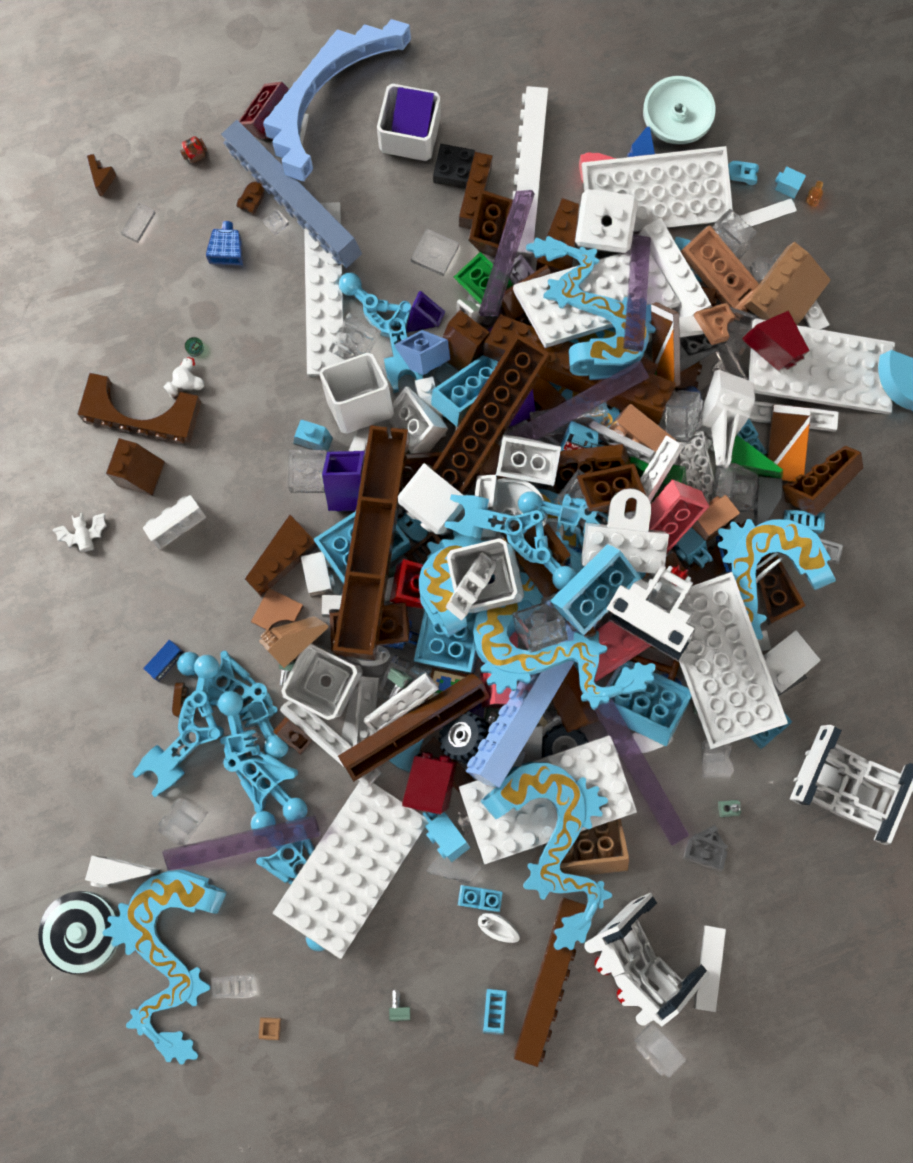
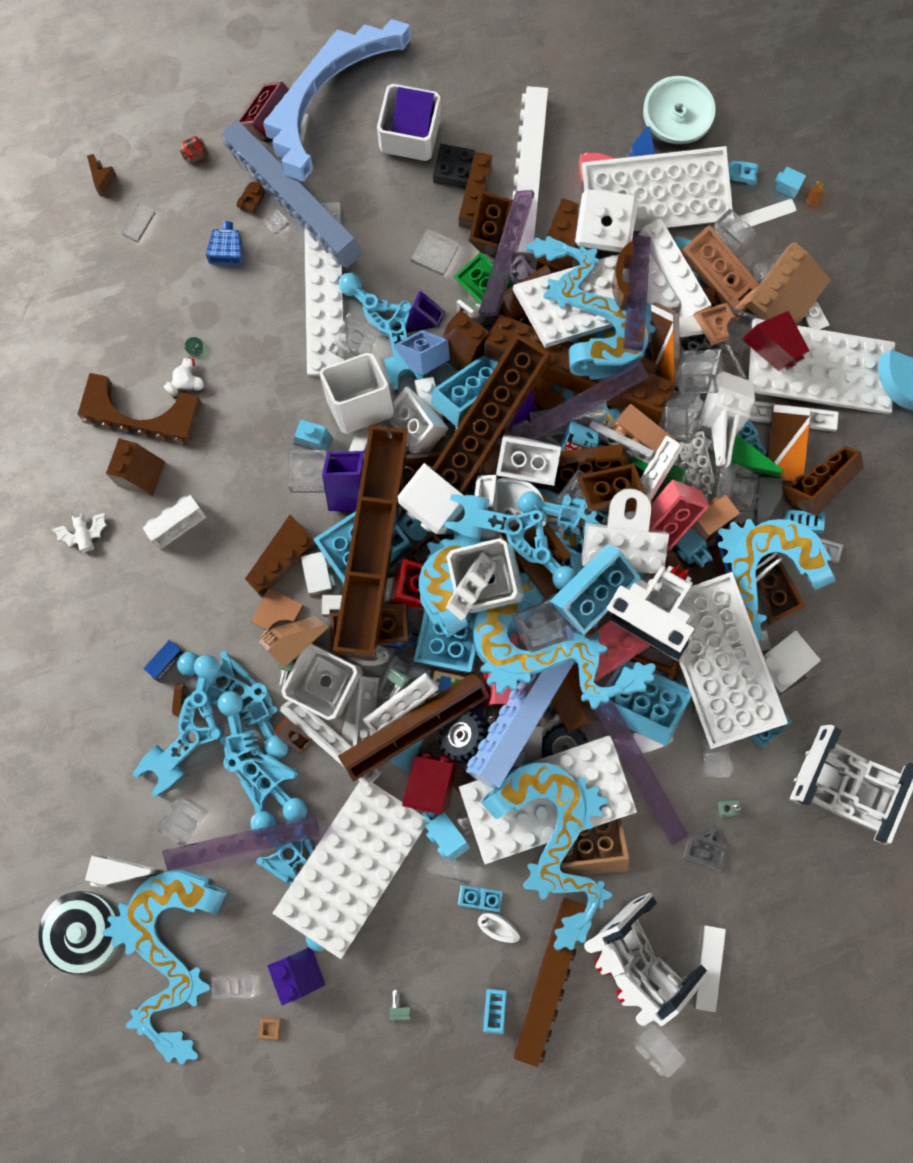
(296, 975): none -> dark purple slope
(620, 288): none -> reddish brown slope
(700, 371): none -> clear brick

